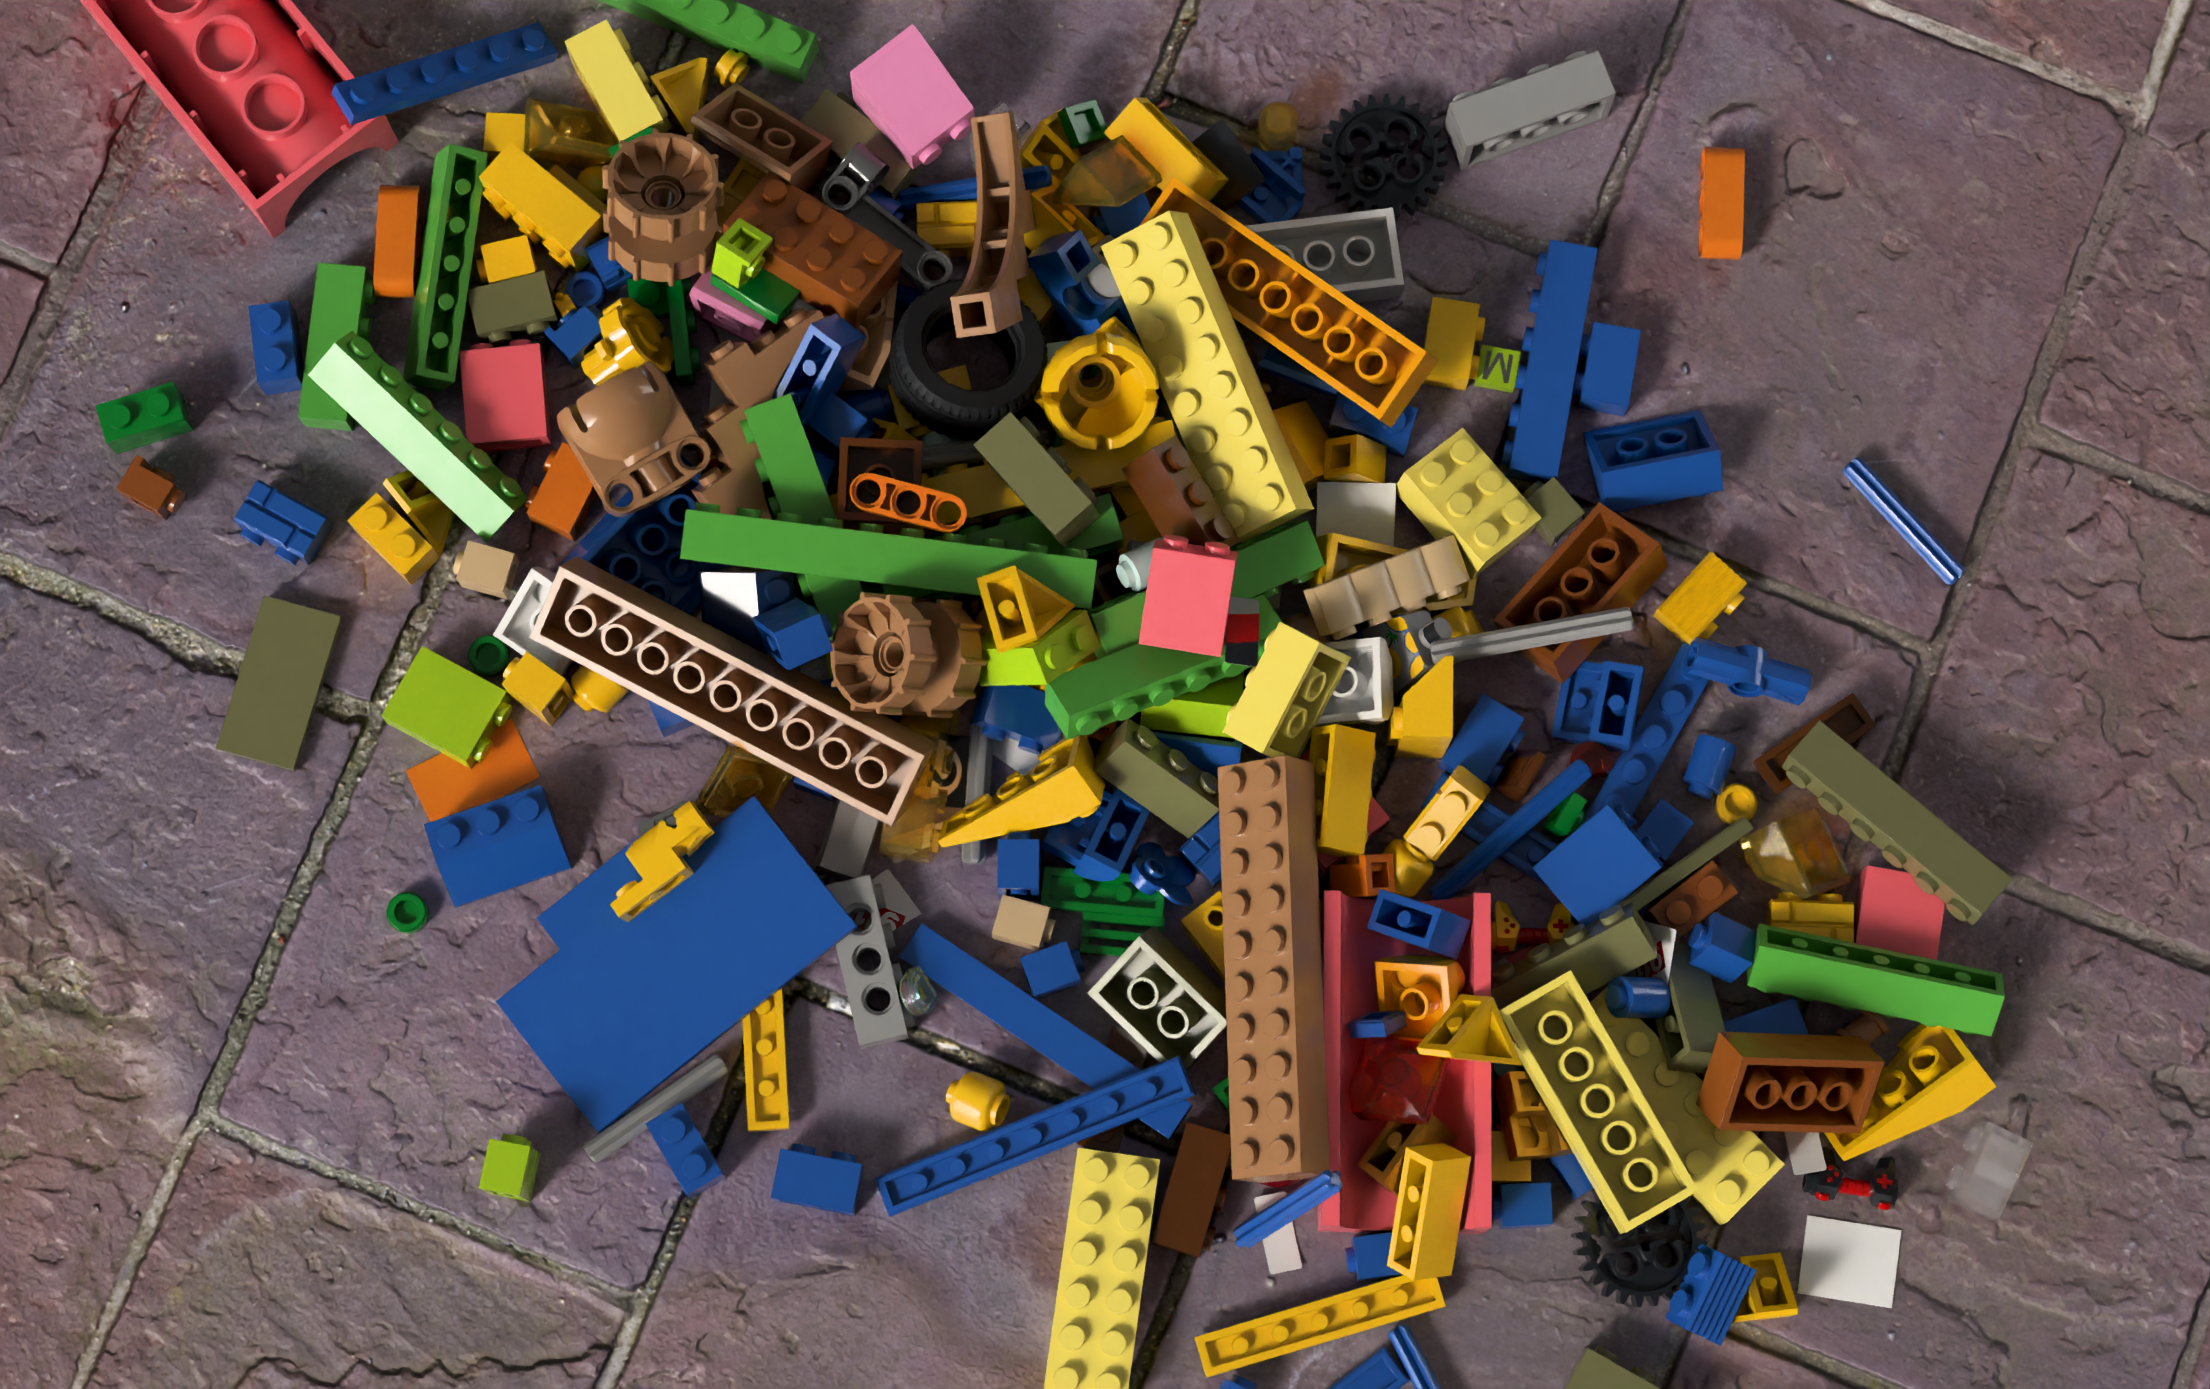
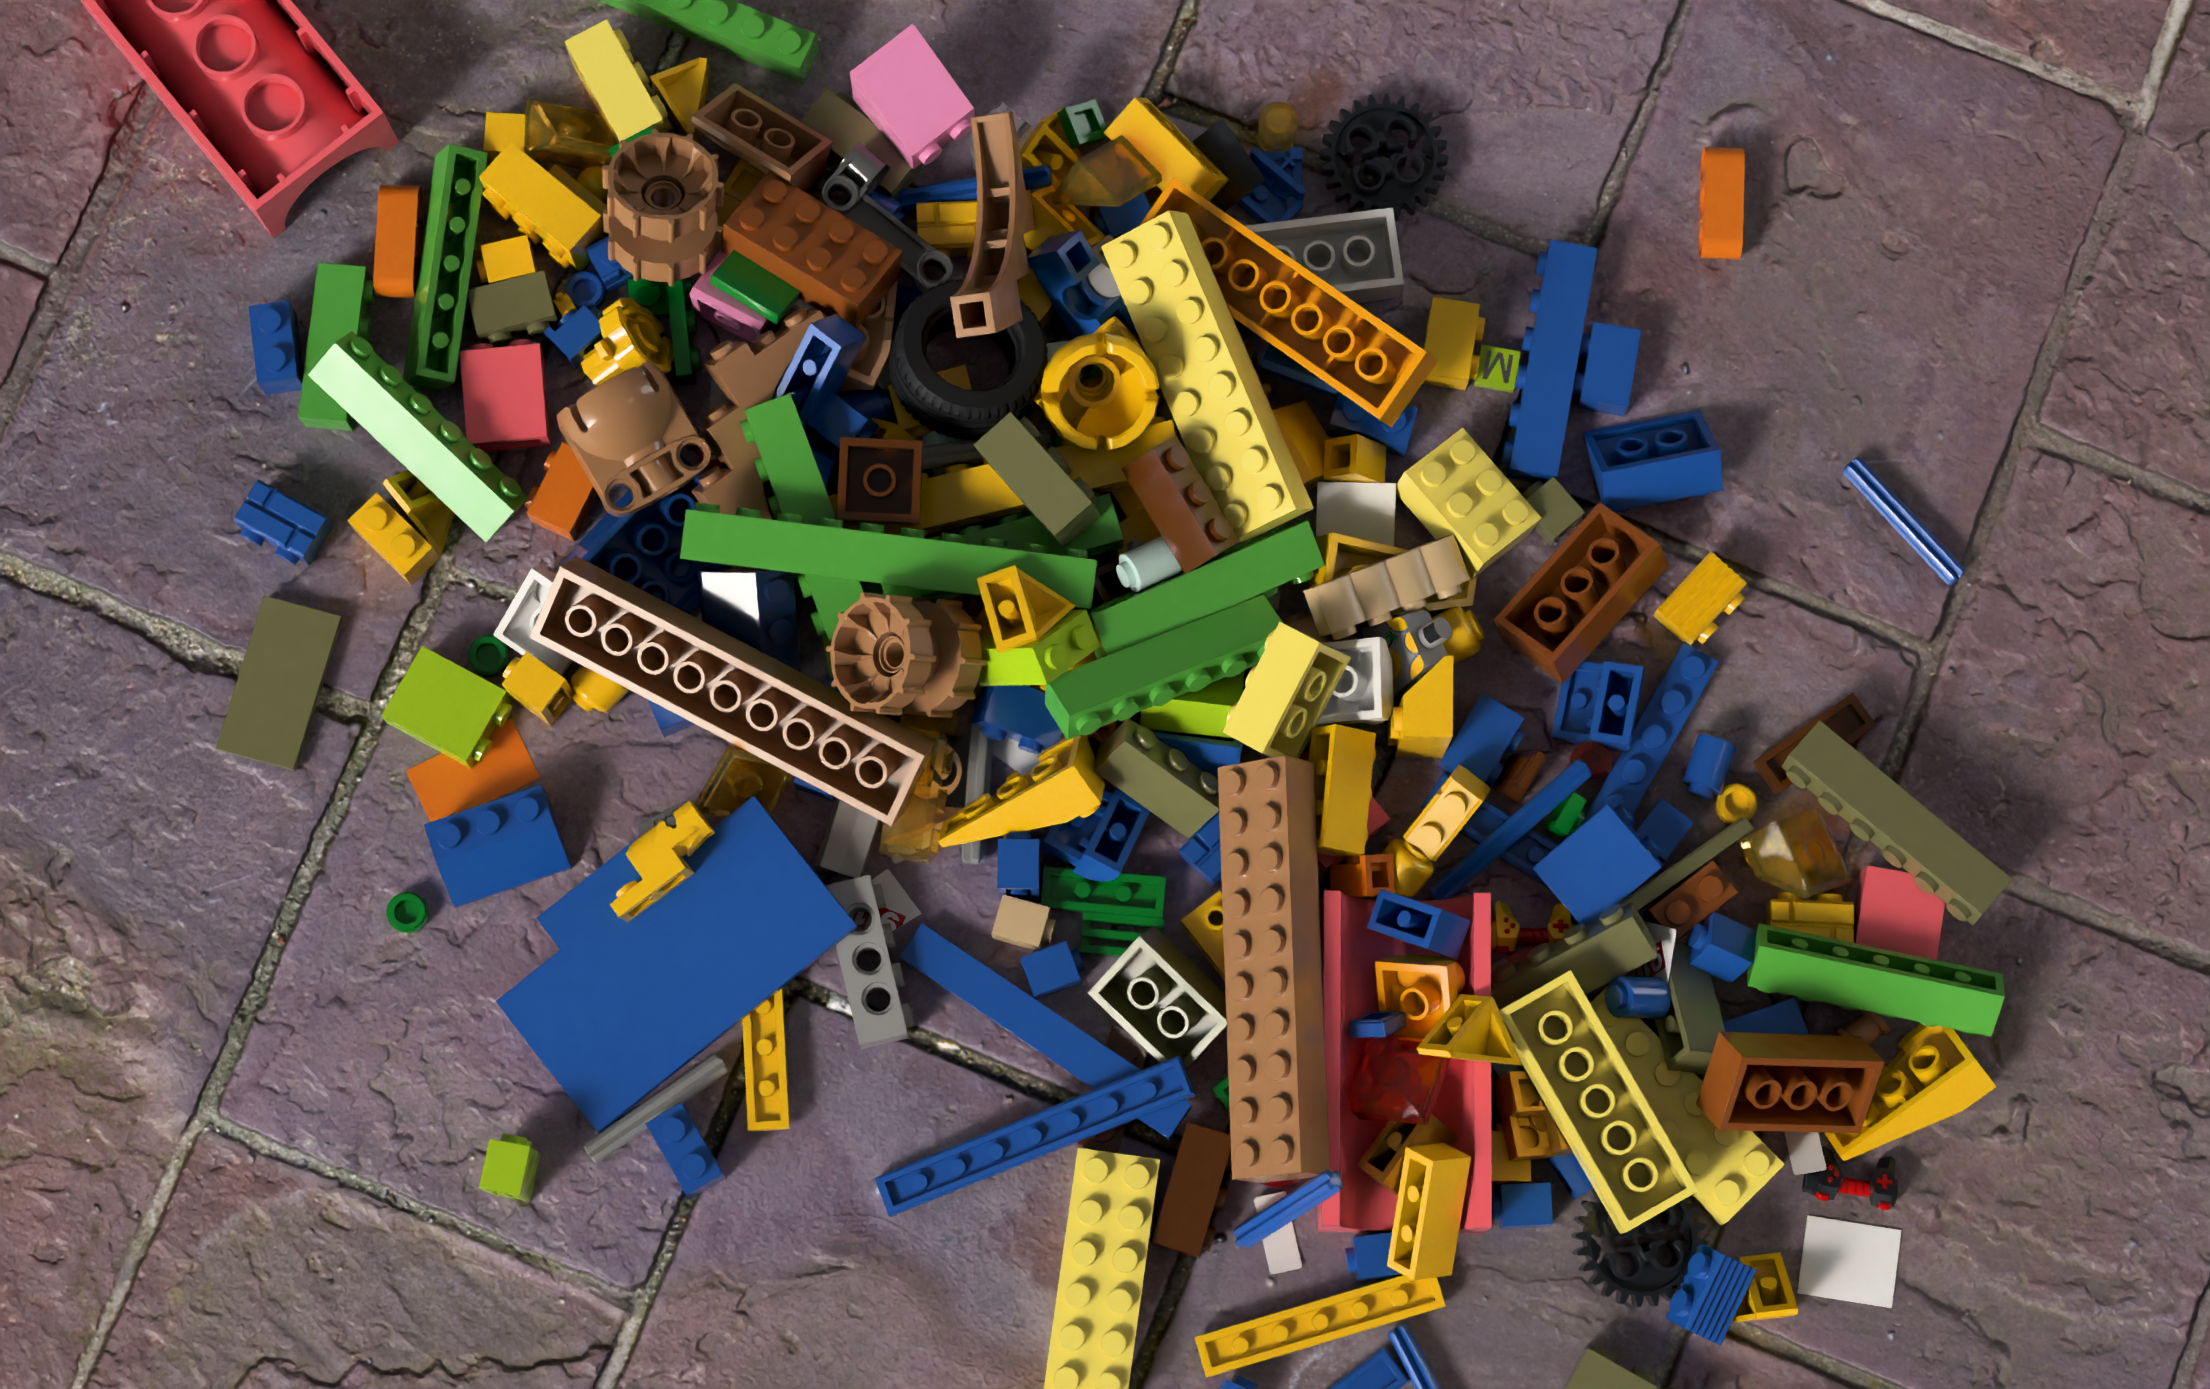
(144, 418): green brick -> none
(151, 489): dark orange brick -> none
(444, 73): blue plate -> none
(486, 569): tan brick -> none
(732, 68): yellow plate -> none
(740, 253): lime brick -> none
(794, 633): blue brick -> none
(818, 1180): blue brick -> none
(889, 494): orange beam -> none
(917, 992): clear light blue tile -> none
(978, 1101): yellow head -> none
(1160, 873): blue plate -> none
(1188, 596): coral brick -> none
(1242, 632): sticker -> none
(1528, 109): light grey brick -> none
(1533, 635): light grey axle -> none
(1747, 671): blue piece -> none
(1988, 1170): clear brick -> none

